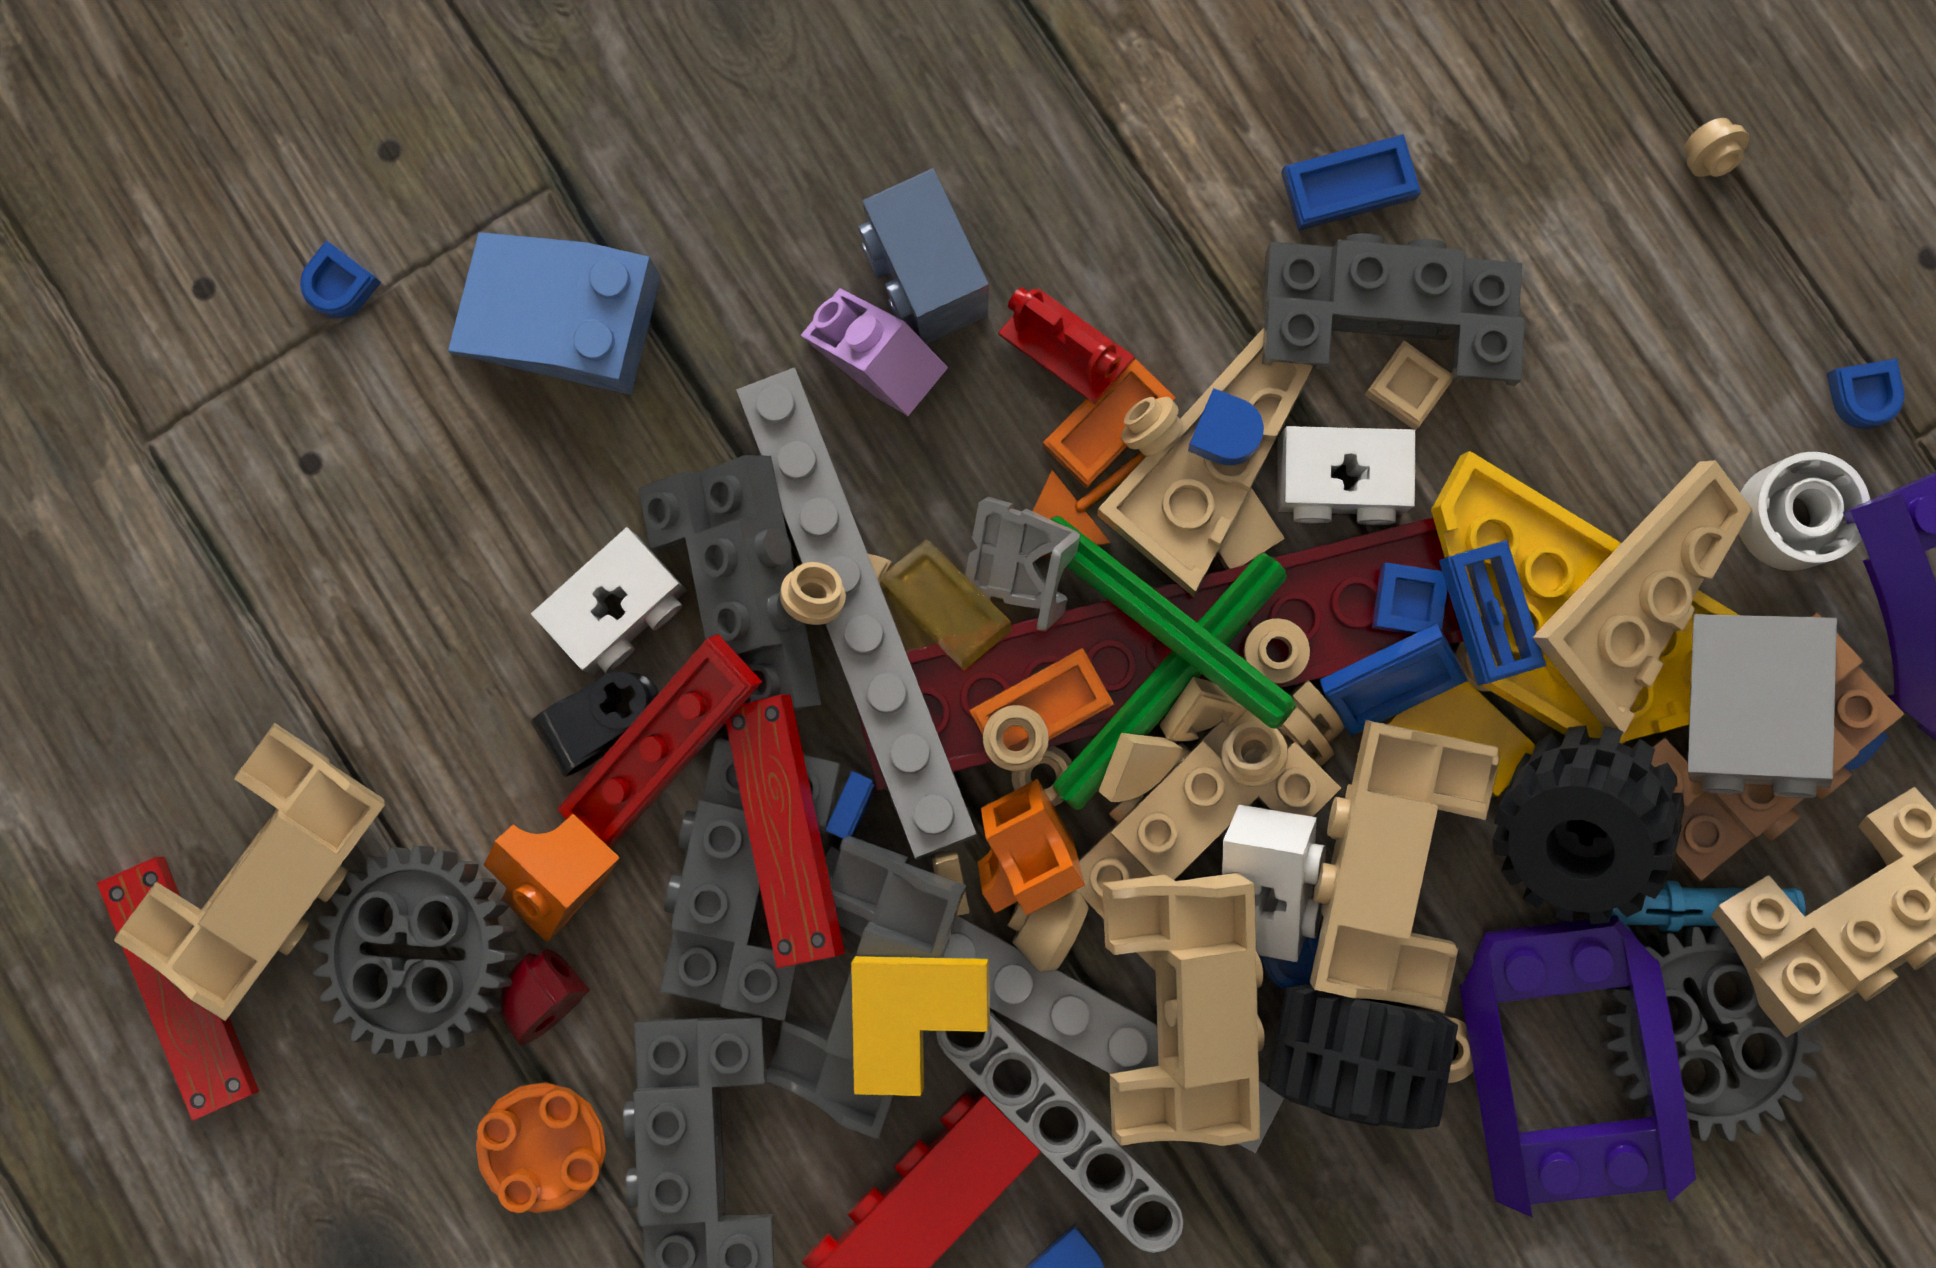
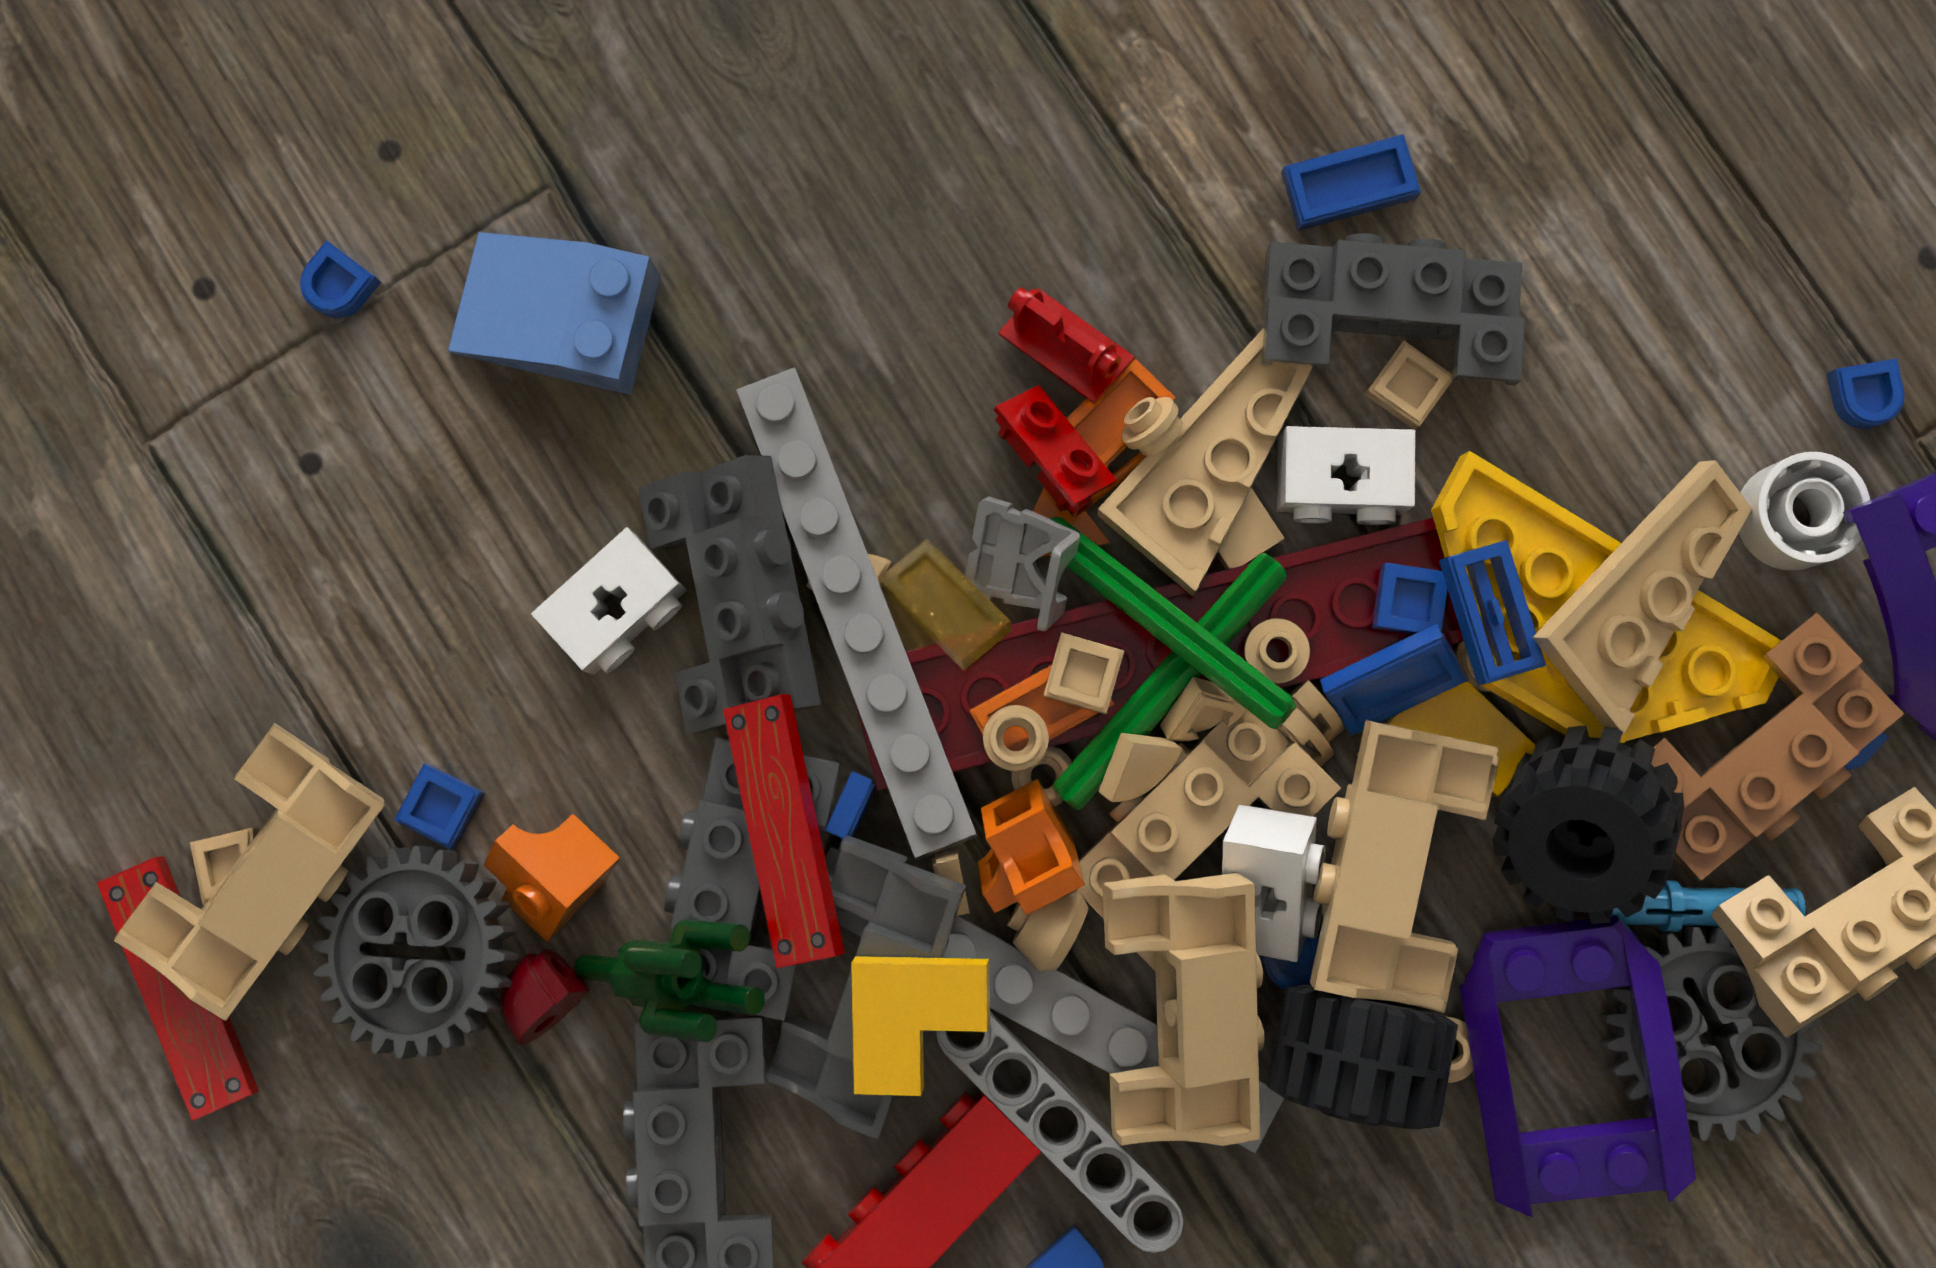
(217, 856): none -> tan tile
(439, 806): none -> blue tile
(540, 1148): orange dish -> none
(587, 723): black piece -> none
(662, 741): red tile -> none
(671, 978): none -> dark green plant
(816, 581): tan plate -> none
(875, 350): lavender slope -> none
(926, 256): sand blue brick -> none
(1047, 438): none -> red hinge
(1083, 673): none -> tan tile
(1227, 430): blue tile -> none
(1251, 736): tan plate -> none
(1716, 148): tan plate -> none
(1762, 703): light grey panel -> none

